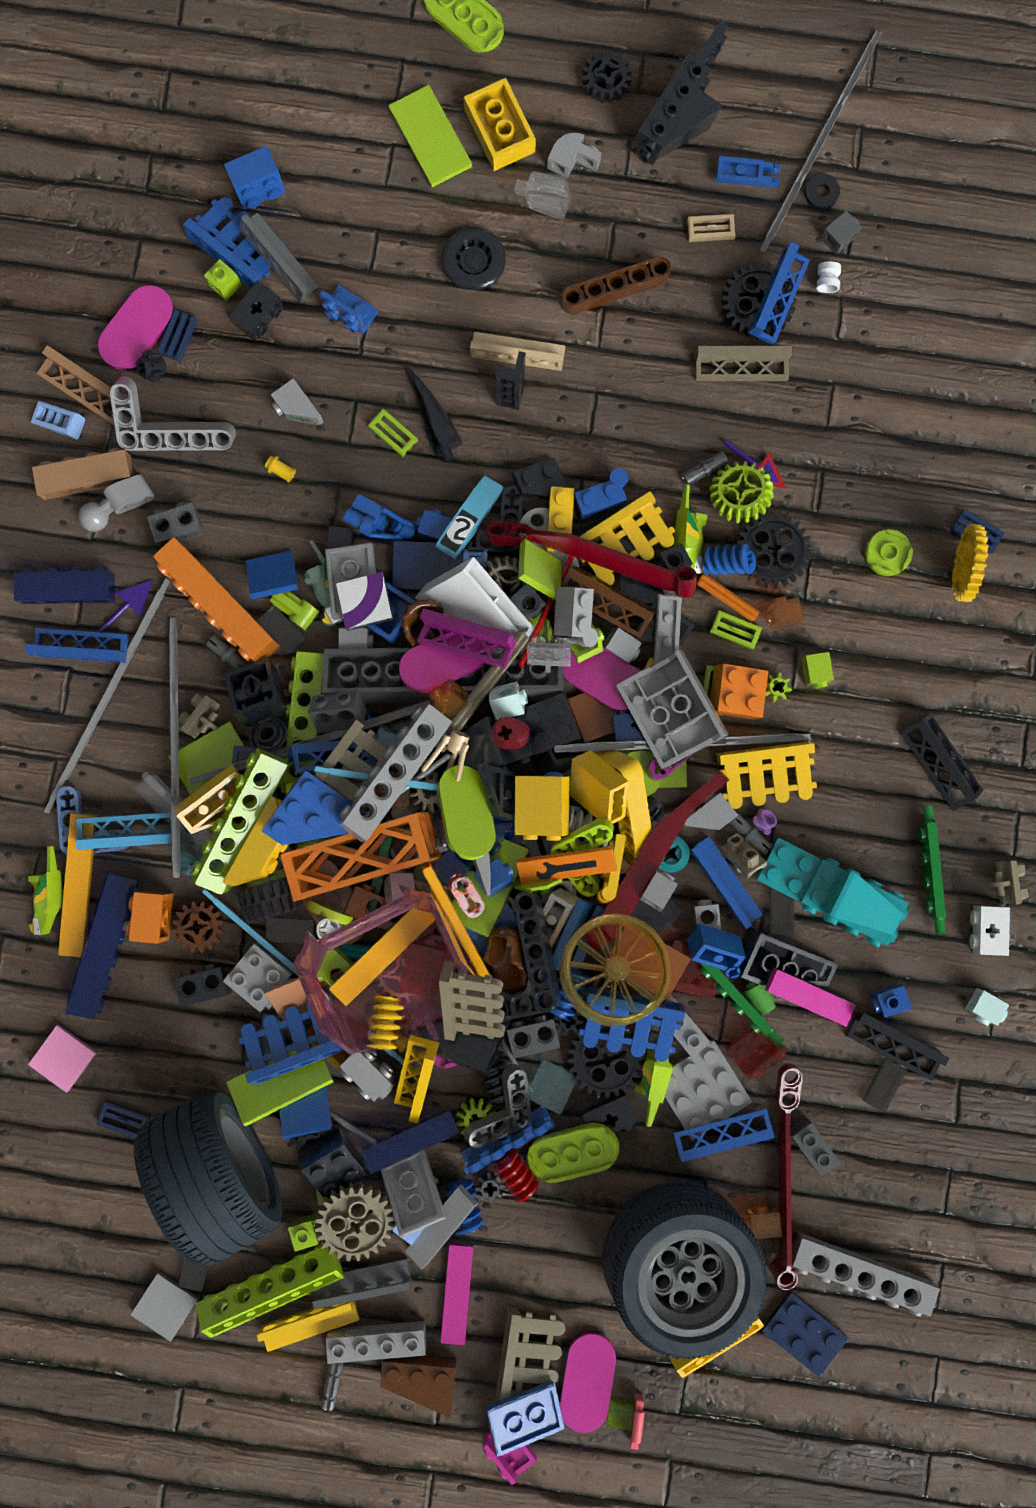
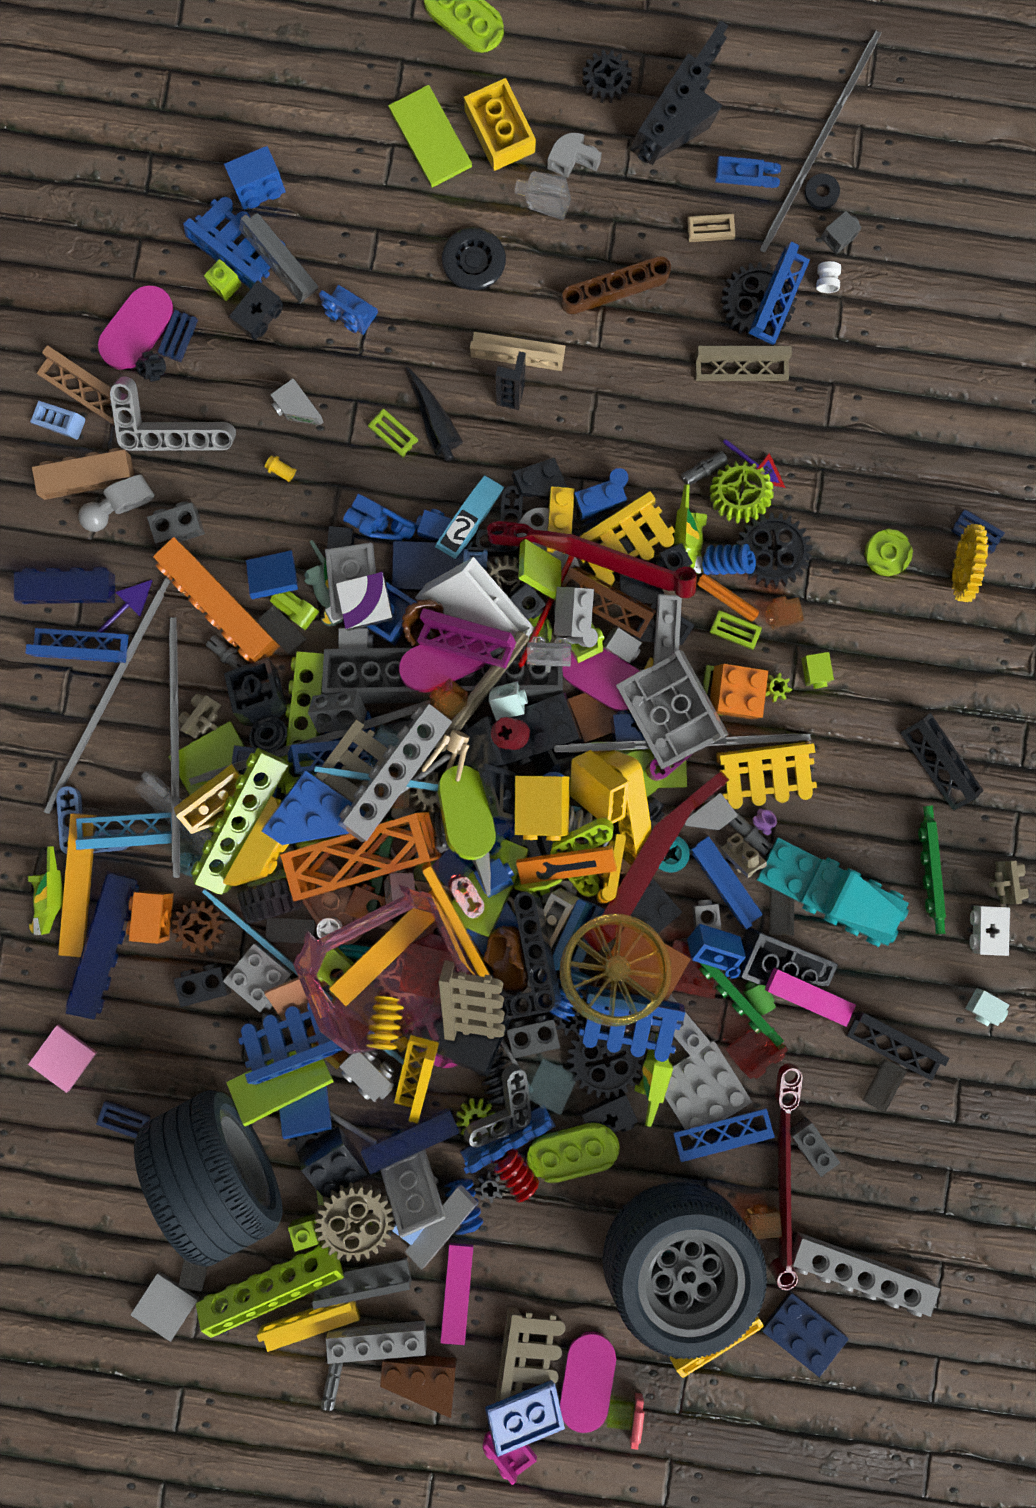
(329, 911): lime tile -> none
(659, 891): light grey brick -> none
(890, 1000): blue brick -> none

